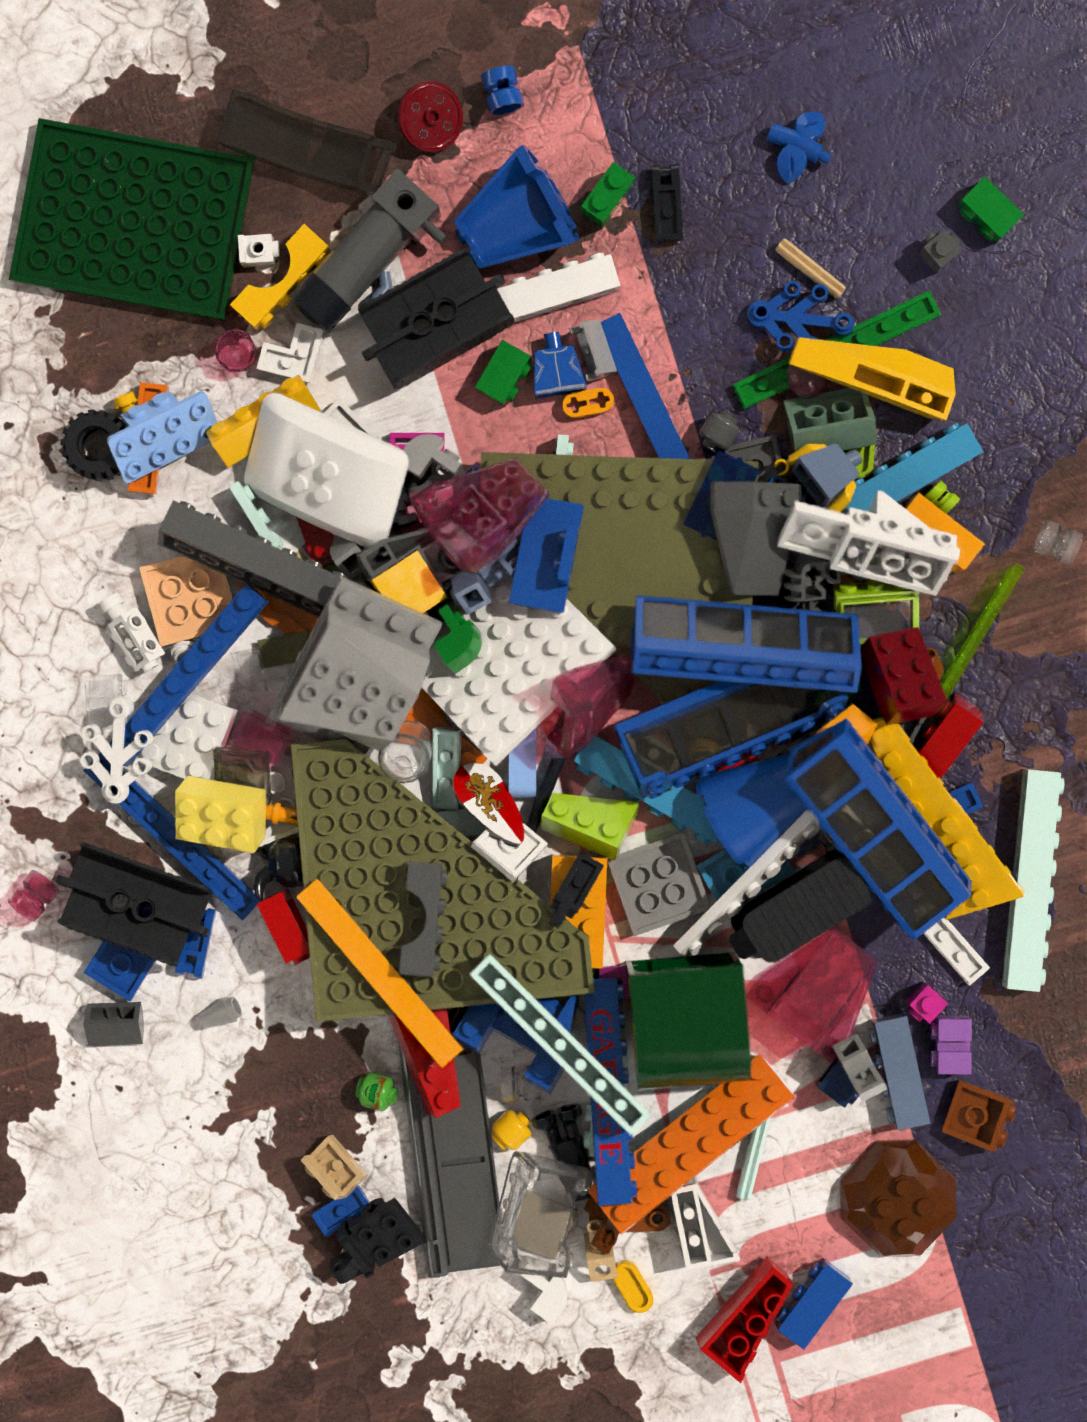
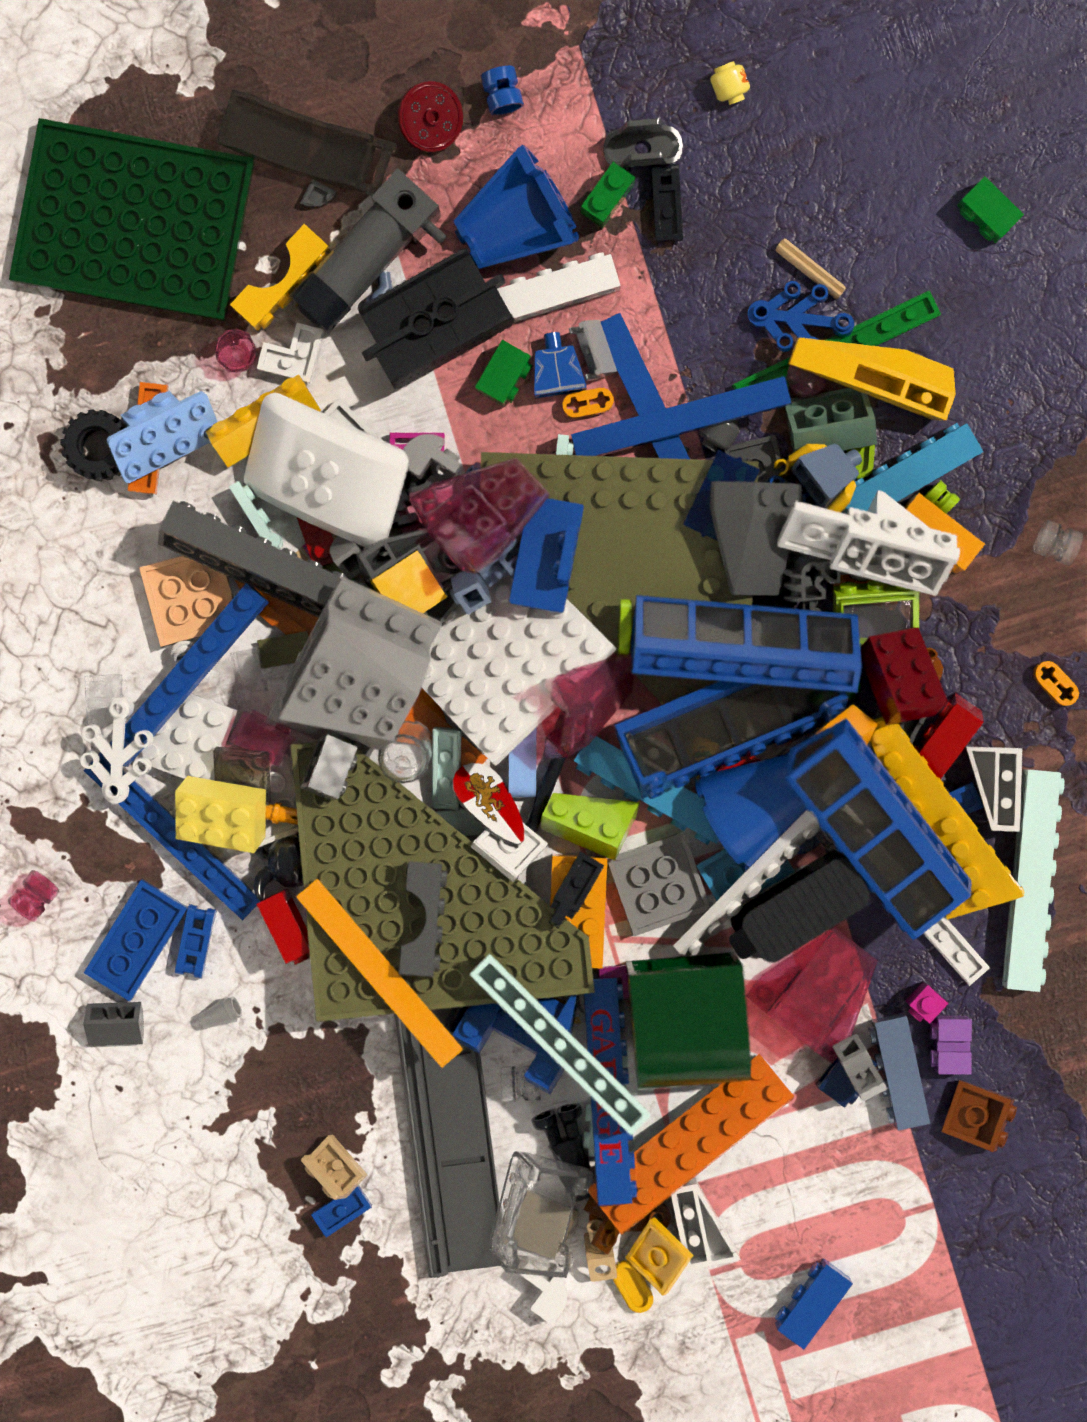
(104, 875): black piece -> none
(125, 401): yellow plate -> none
(137, 635): white brick -> none
(249, 258): white brick -> none
(317, 195): none -> dark grey tile
(329, 767): none -> brick
(374, 1237): black plate -> none
(376, 1091): bright green head -> none
(435, 1083): red wedge -> none
(460, 645): green brick -> none
(511, 1130): yellow head -> none
(624, 626): none -> lime tile
(658, 1256): none -> yellow tile
(663, 139): none -> dark grey piece
(683, 418): none -> blue tile
(730, 83): none -> light yellow head
(745, 1319): red wedge -> none
(752, 1161): light aqua axle -> none
(799, 145): blue plant -> none
(898, 1198): reddish brown rock -> none
(940, 249): dark grey brick -> none
(981, 628): clear neon green tile -> none
(999, 783): none -> white wedge
(1060, 678): none -> light orange beam

